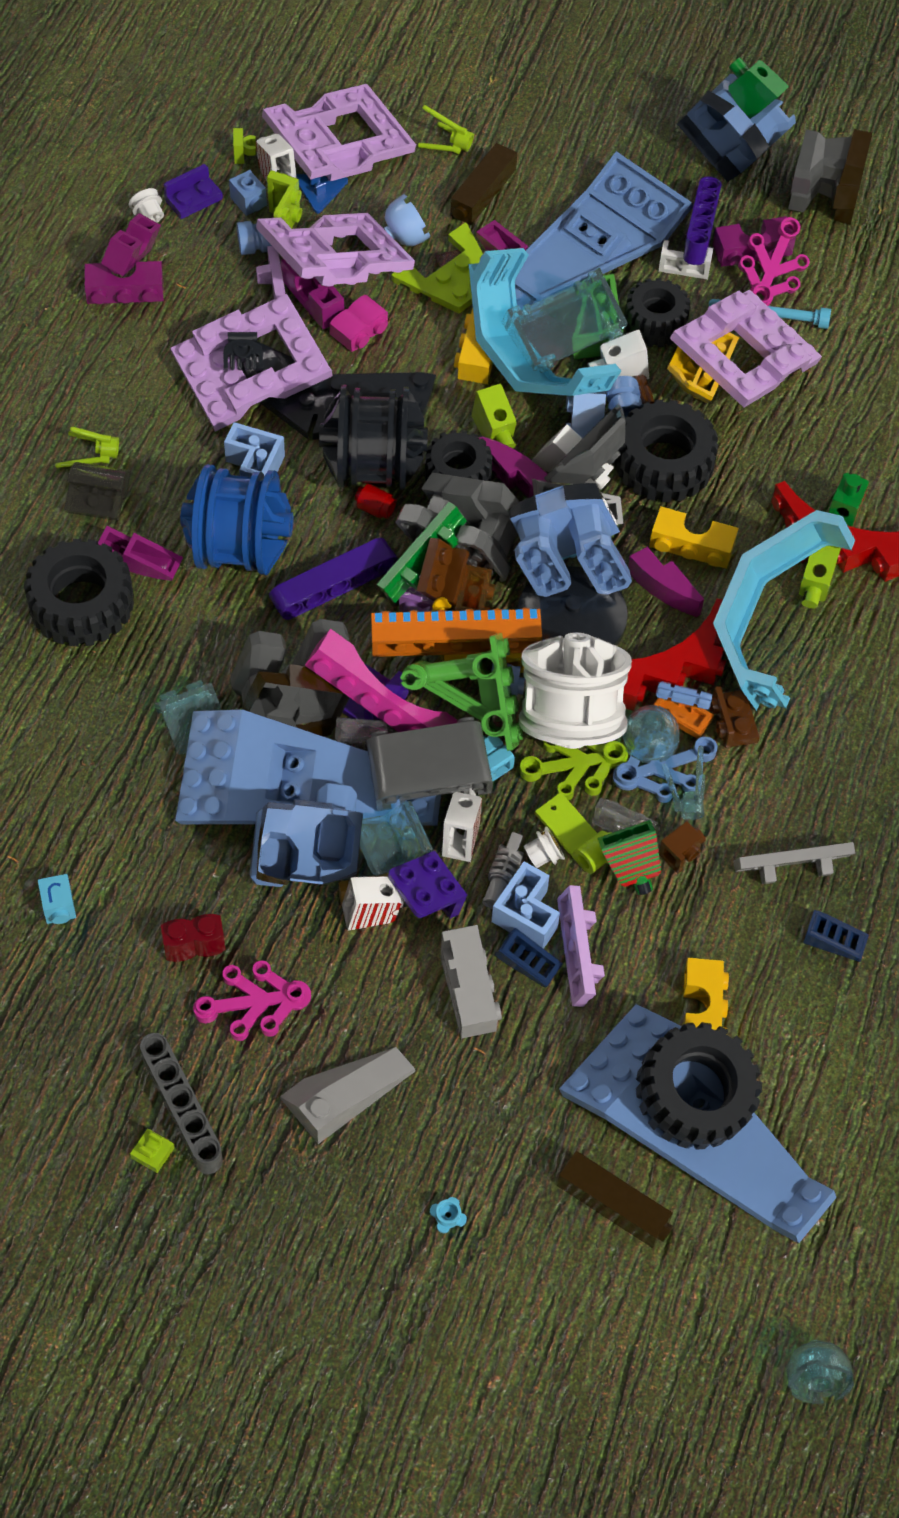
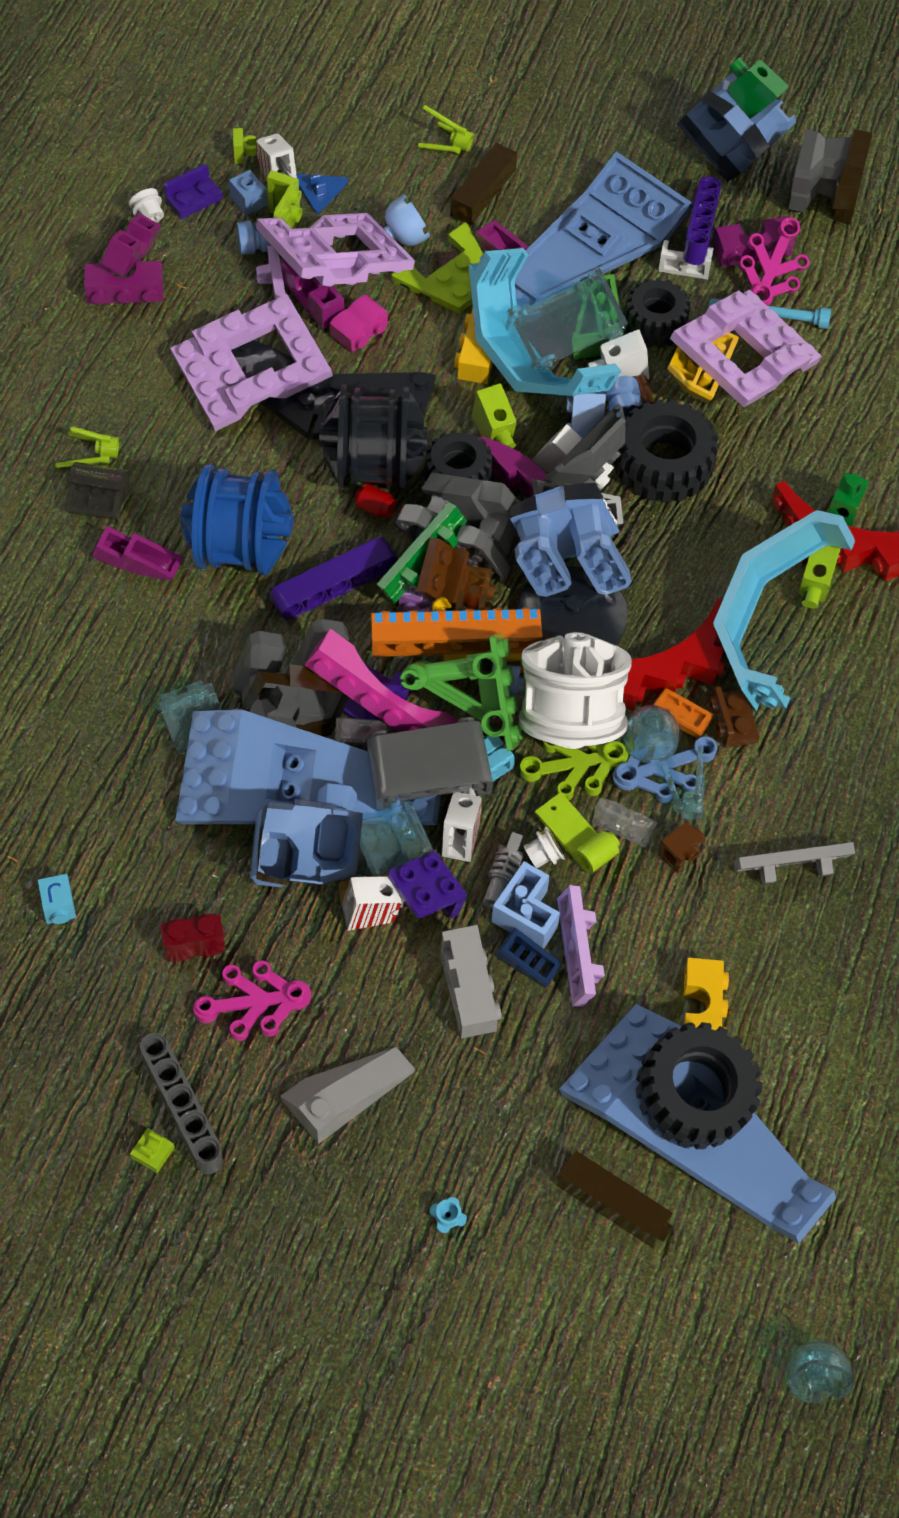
(72, 564): black tyre -> none
(242, 346): black piece -> none
(253, 449): light blue brick -> none
(317, 147): lavender piece -> none
(633, 855): green torso -> none
(665, 582): magenta slope -> none
(684, 695): medium blue axle -> none
(711, 547): yellow arch -> none
(840, 928): dark blue slope -> none

